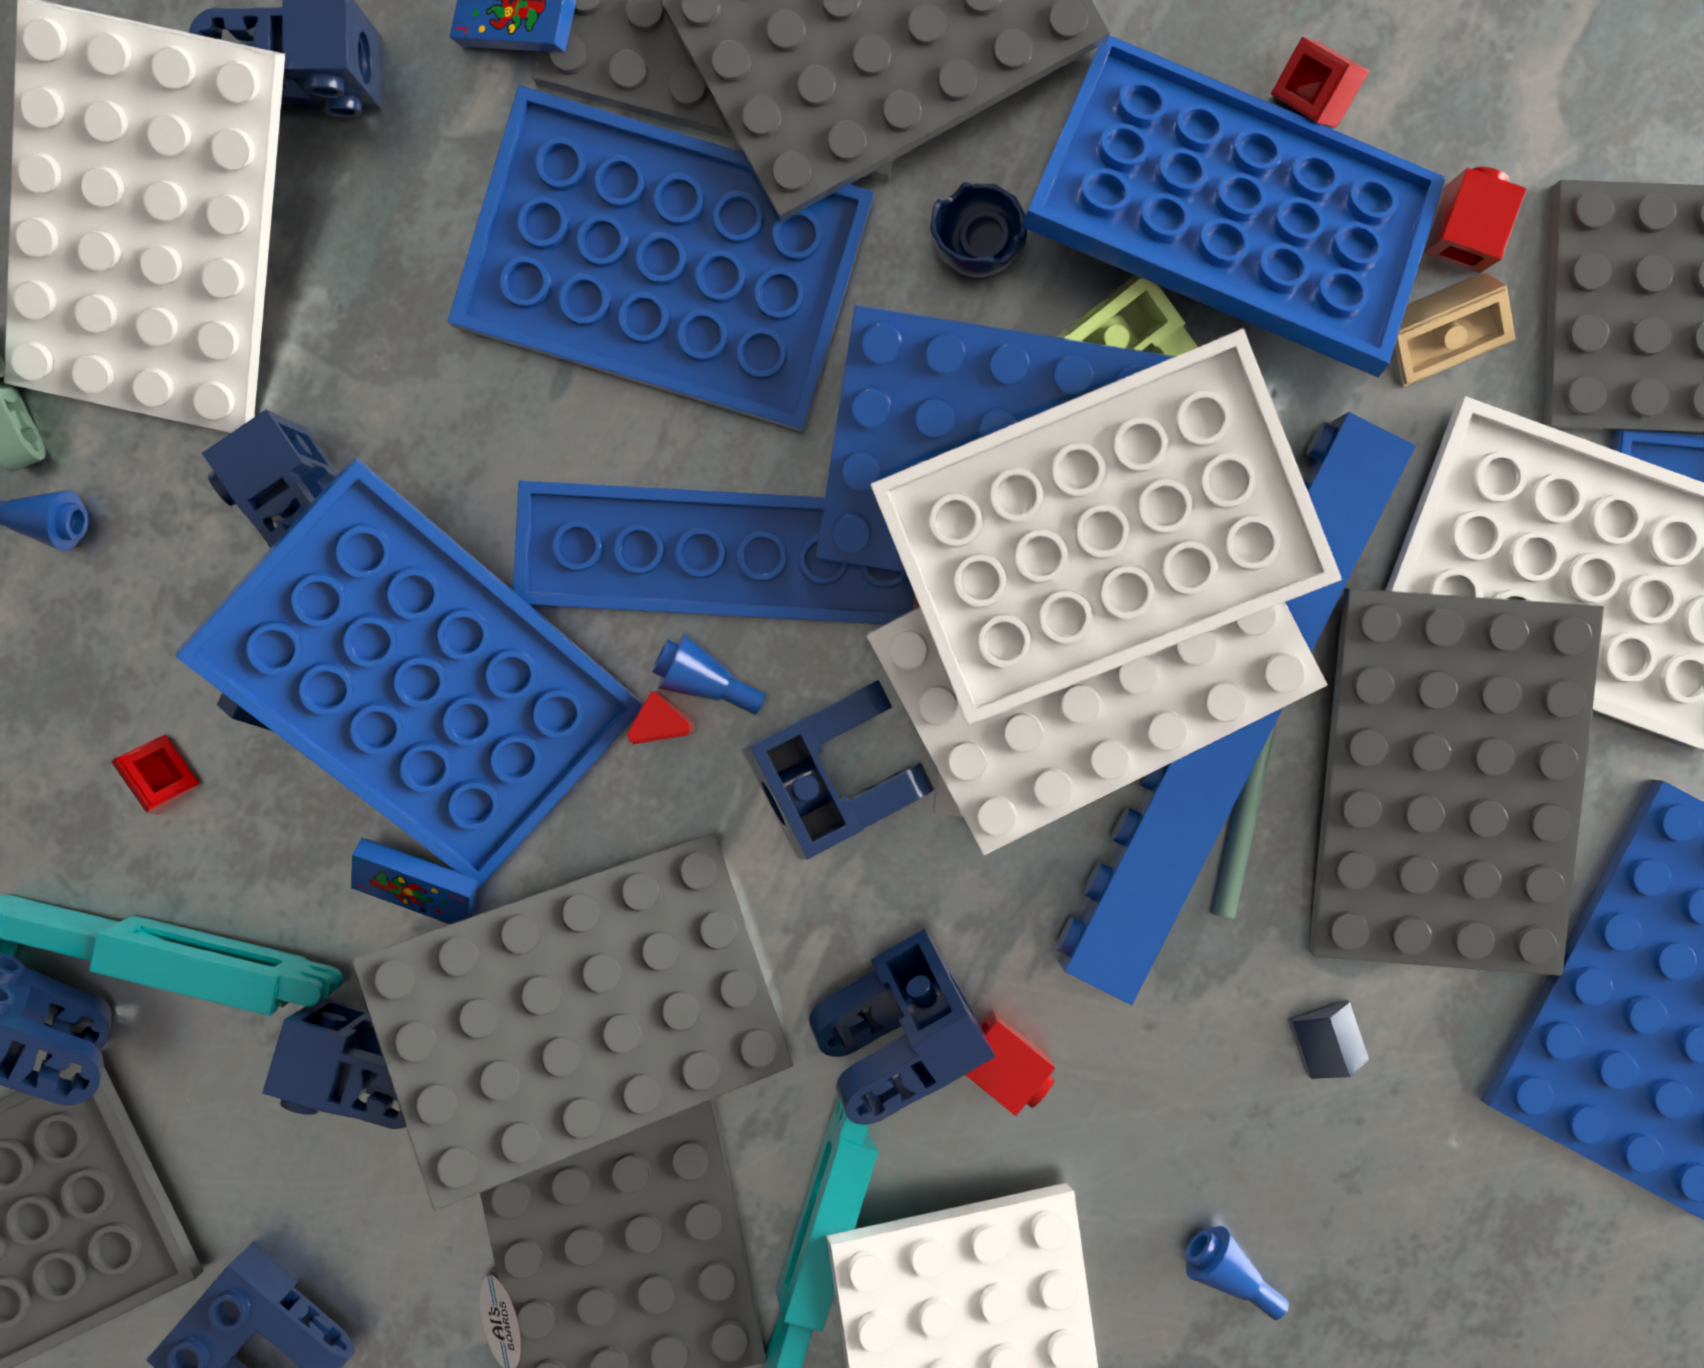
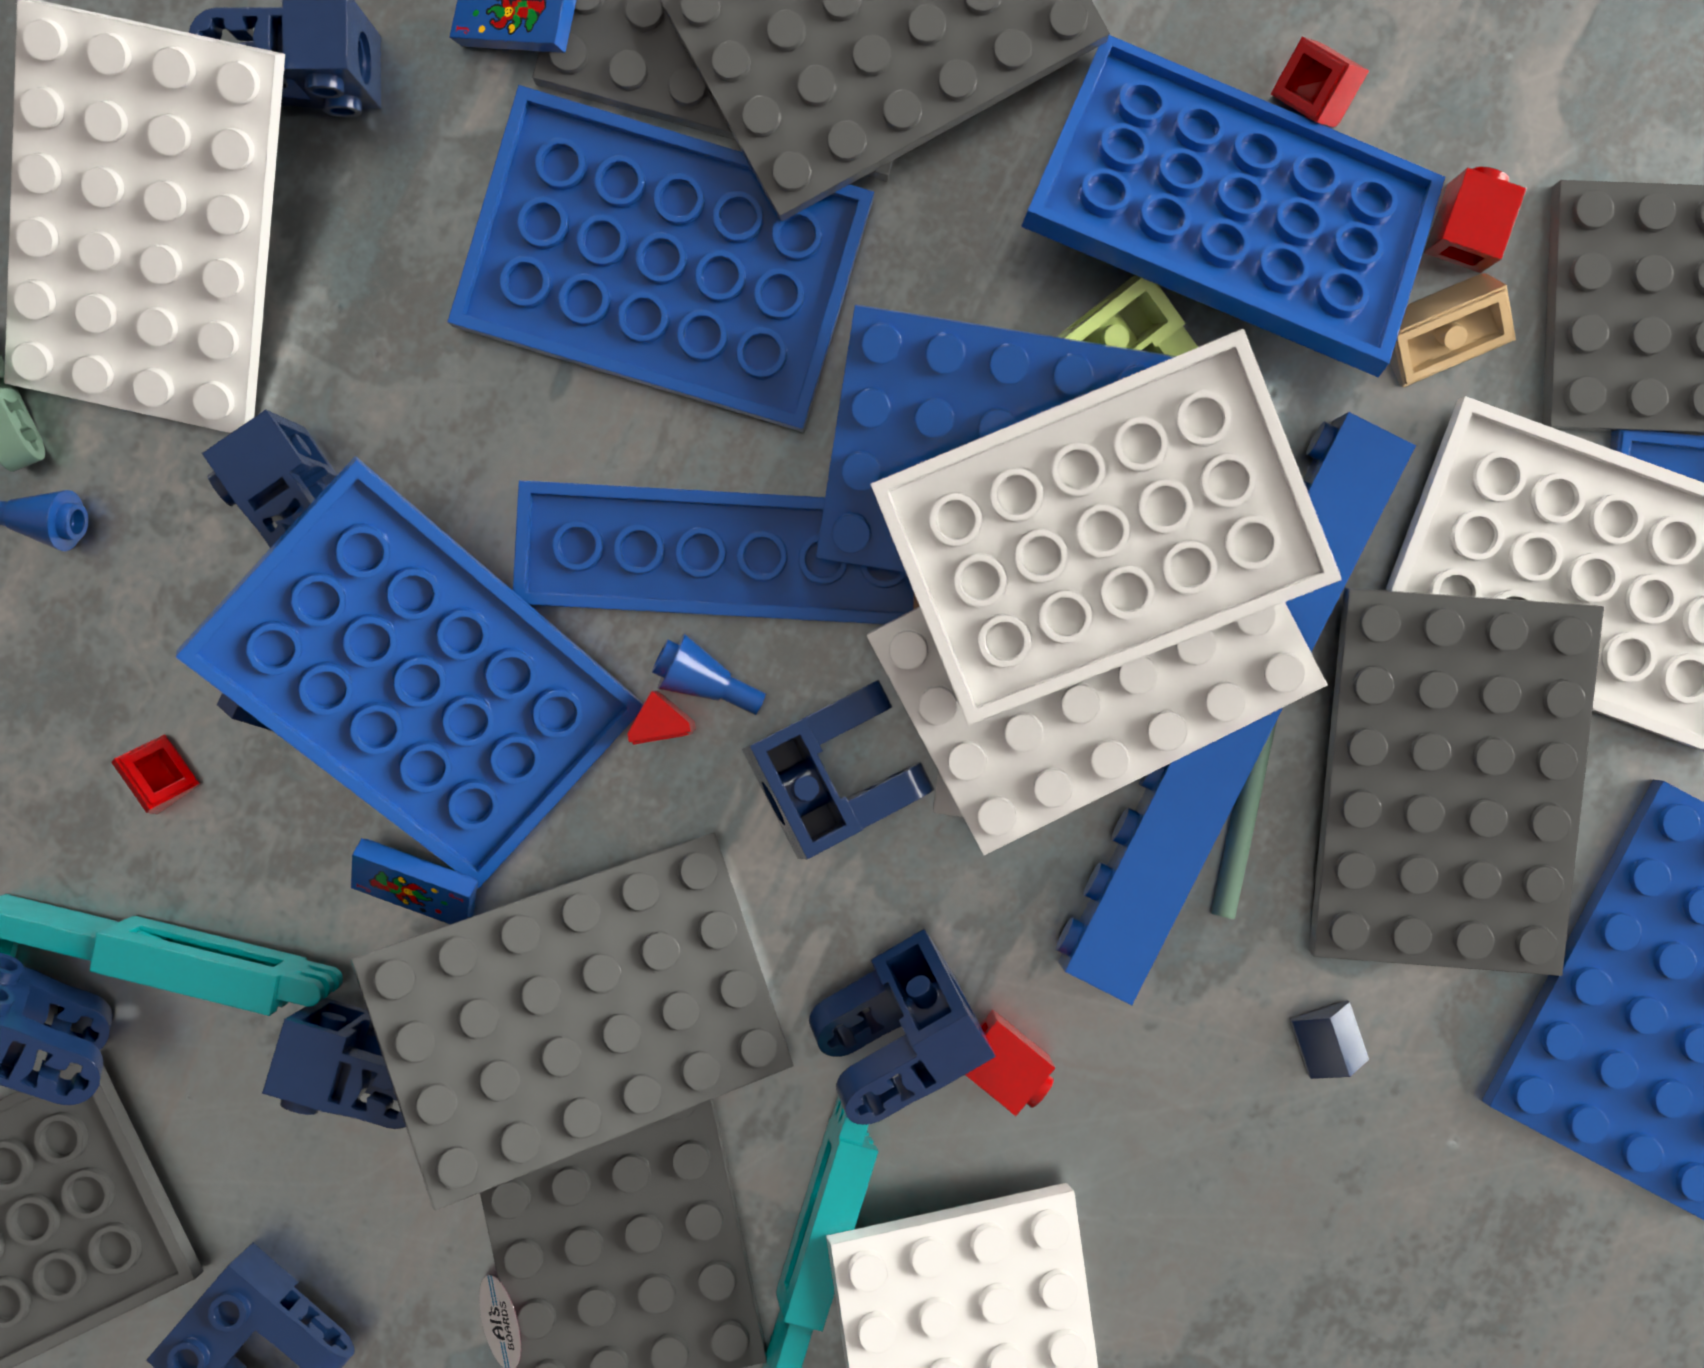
(978, 229): dark blue hair -> none
(1221, 1264): blue cone -> none

